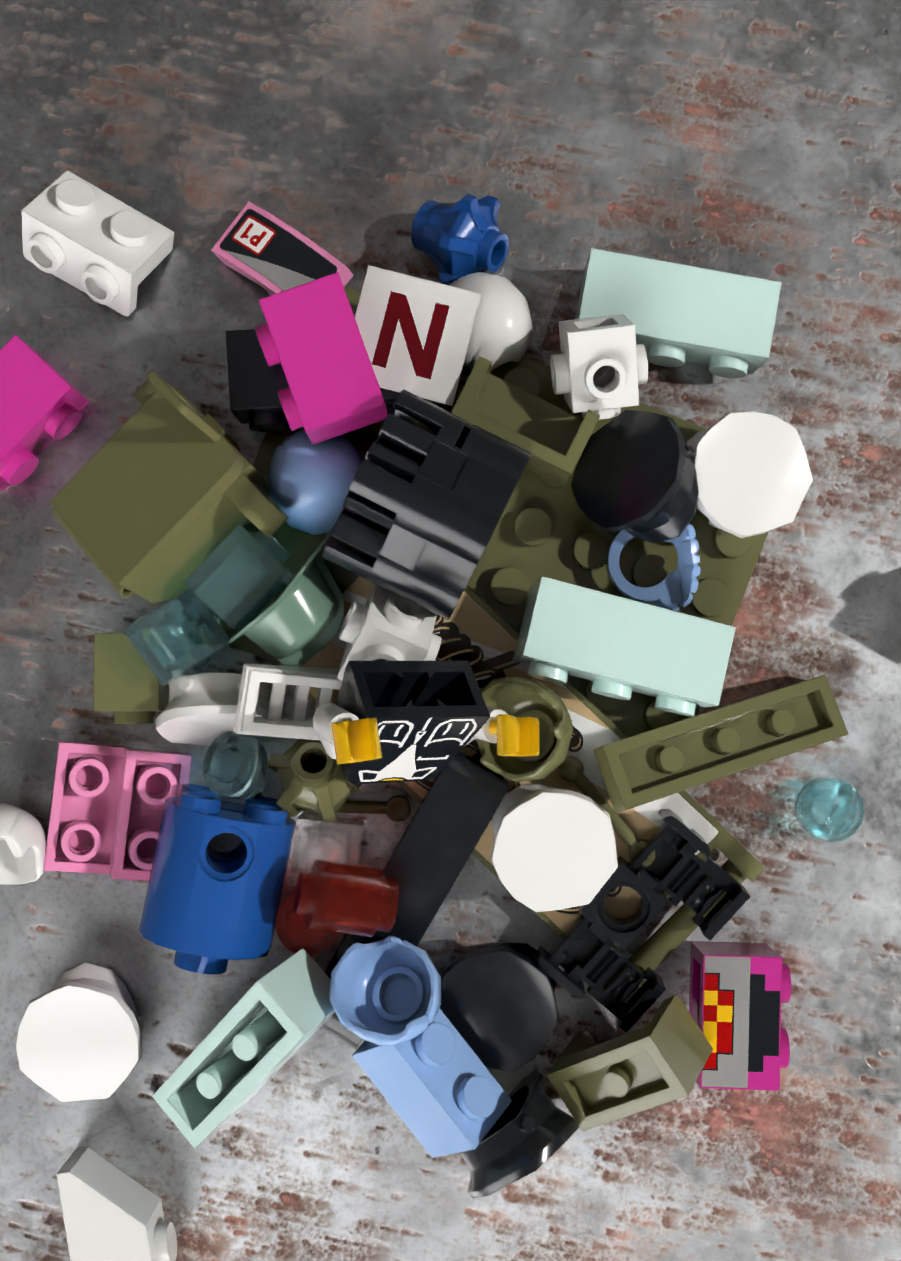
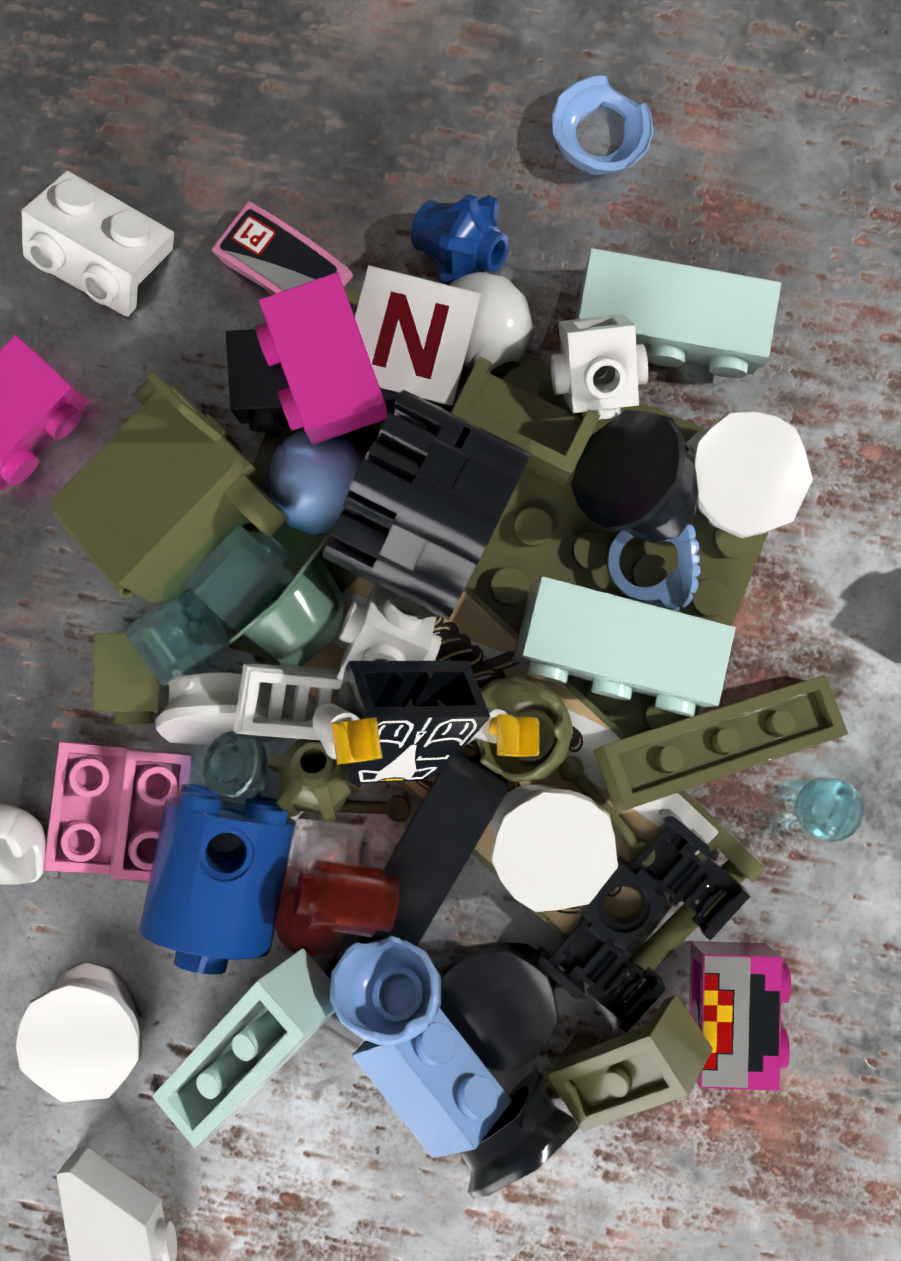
(585, 98): none -> light blue piece

